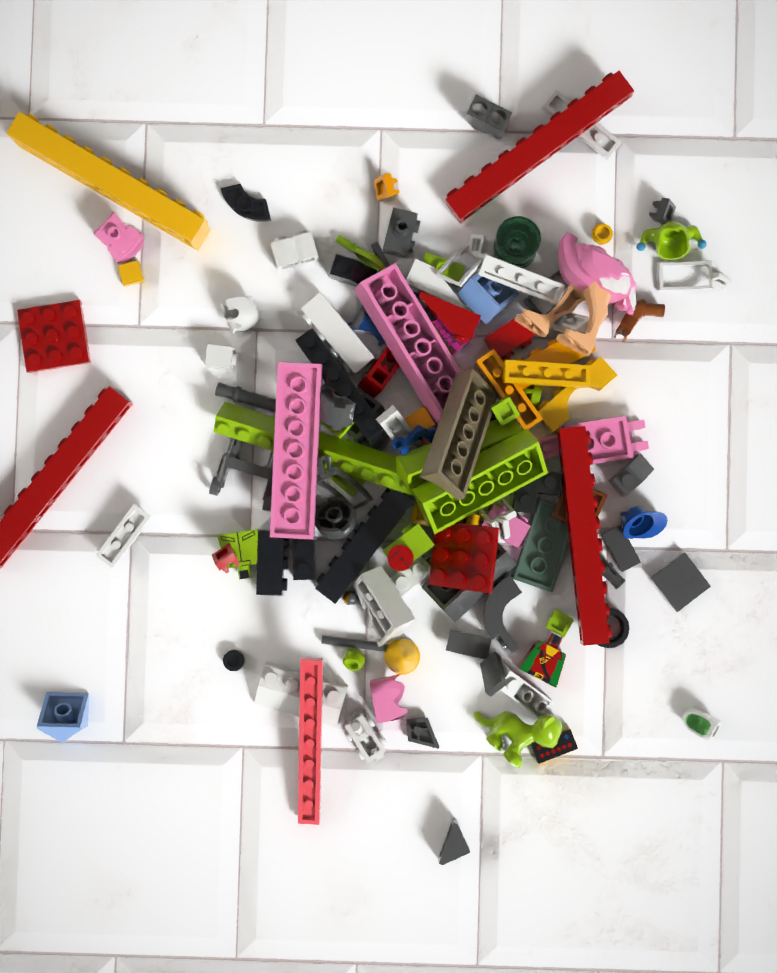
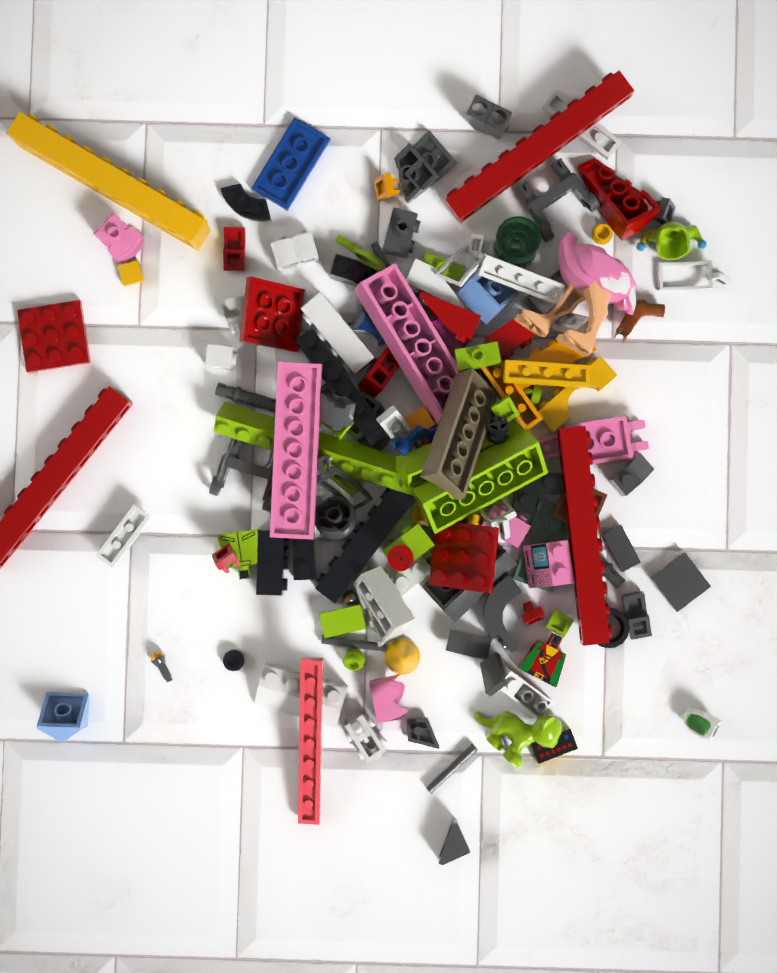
(158, 660): none -> dark grey piece
(234, 249): none -> red slope
(271, 314): none -> red plate
(291, 164): none -> blue tile
(342, 621): none -> lime slope
(422, 165): none -> dark grey slope
(458, 762): none -> dark grey bar
(477, 356): none -> lime plate
(497, 429): none -> black wheel
(531, 614): none -> red tile
(548, 564): none -> bright pink slope
(568, 183): none -> dark grey connector
(620, 203): none -> red wedge
(636, 614): none -> dark grey slope
(642, 523): blue piece -> none

